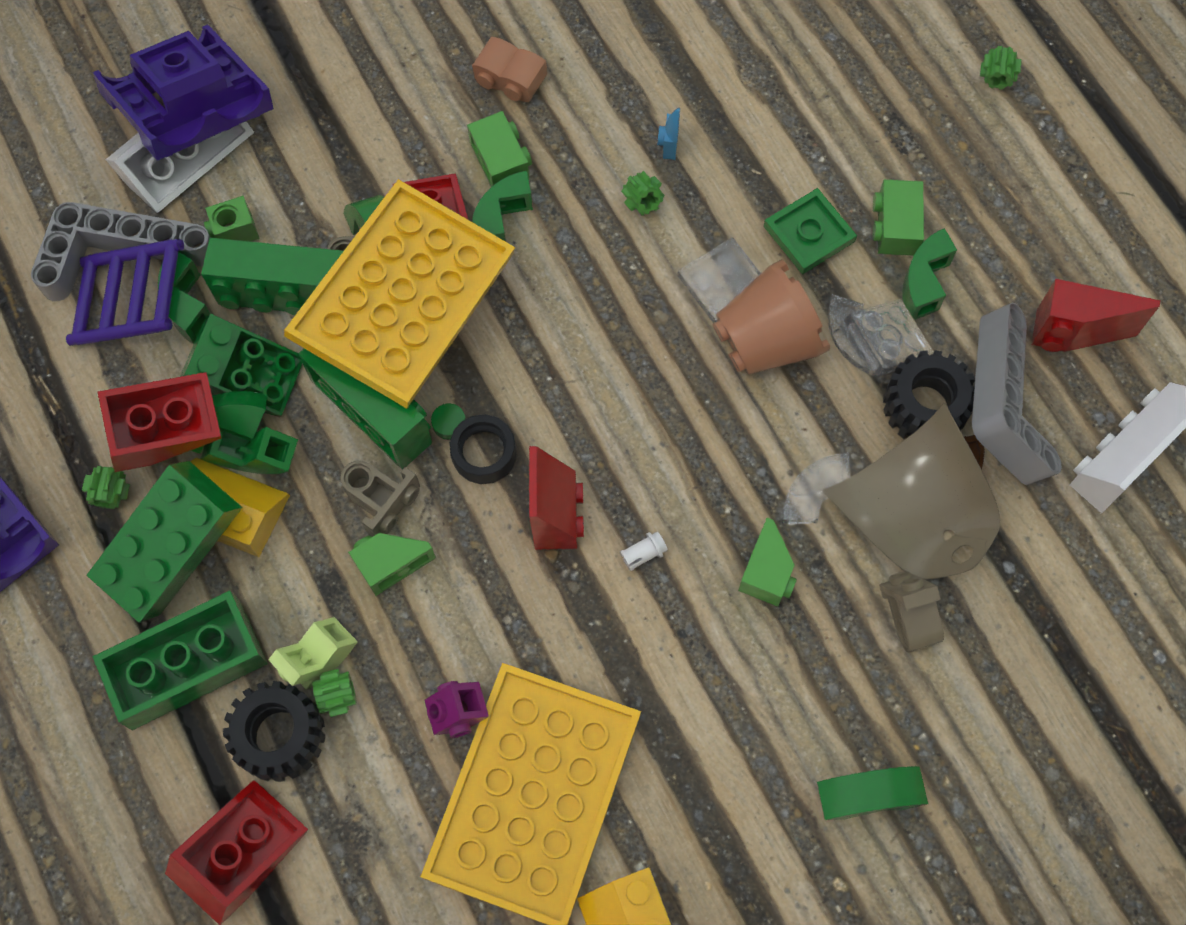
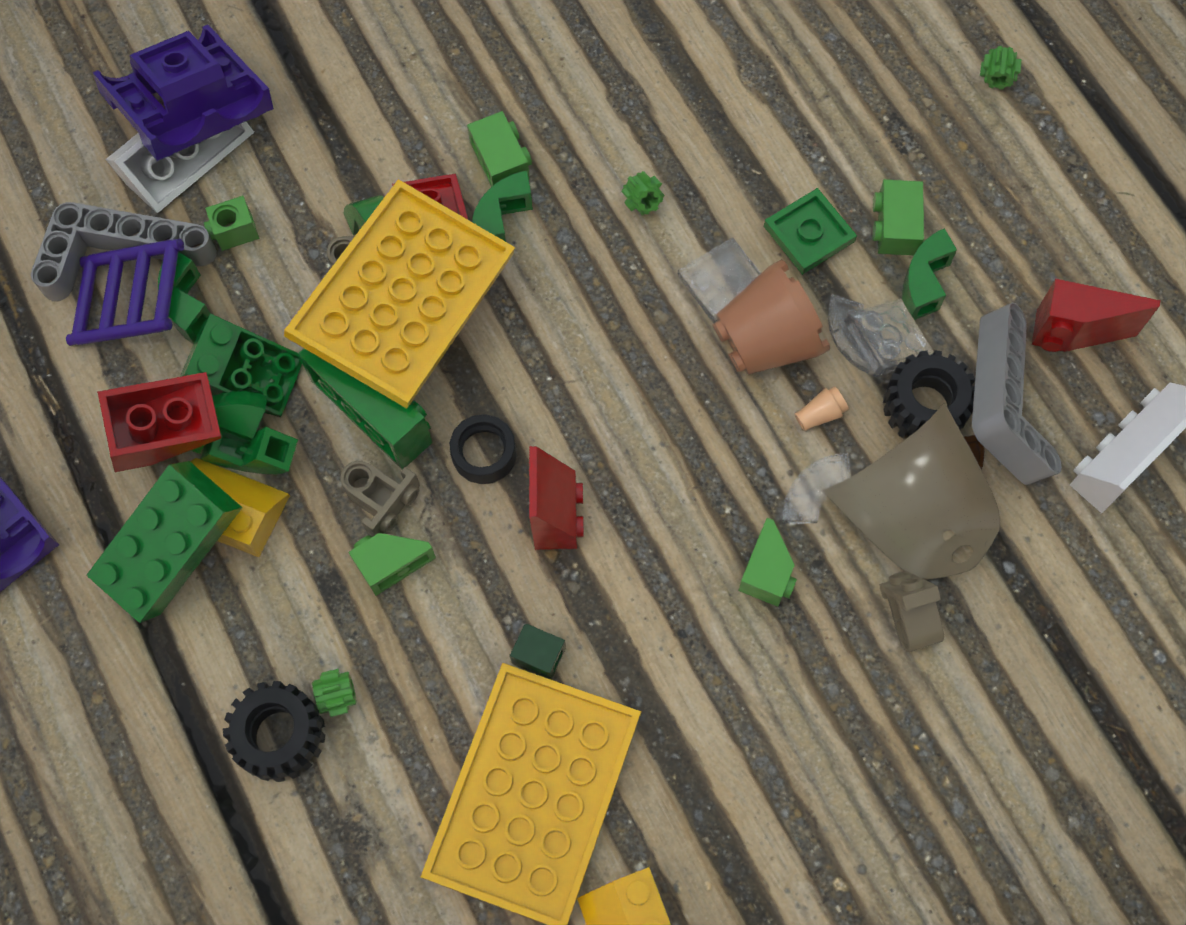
(105, 487): bright green gear -> none
(179, 660): green brick -> none
(234, 851): red slope -> none
(264, 274): green brick -> none
(318, 651): yellowish green brick -> none
(446, 419): green tile -> none
(456, 708): magenta brick -> none
(509, 69): nougat brick -> none
(538, 651): none -> dark green panel
(644, 550): white pin -> none
(669, 135): dark azure plate -> none
(822, 409): none -> light nougat cone
(872, 792): green brick -> none

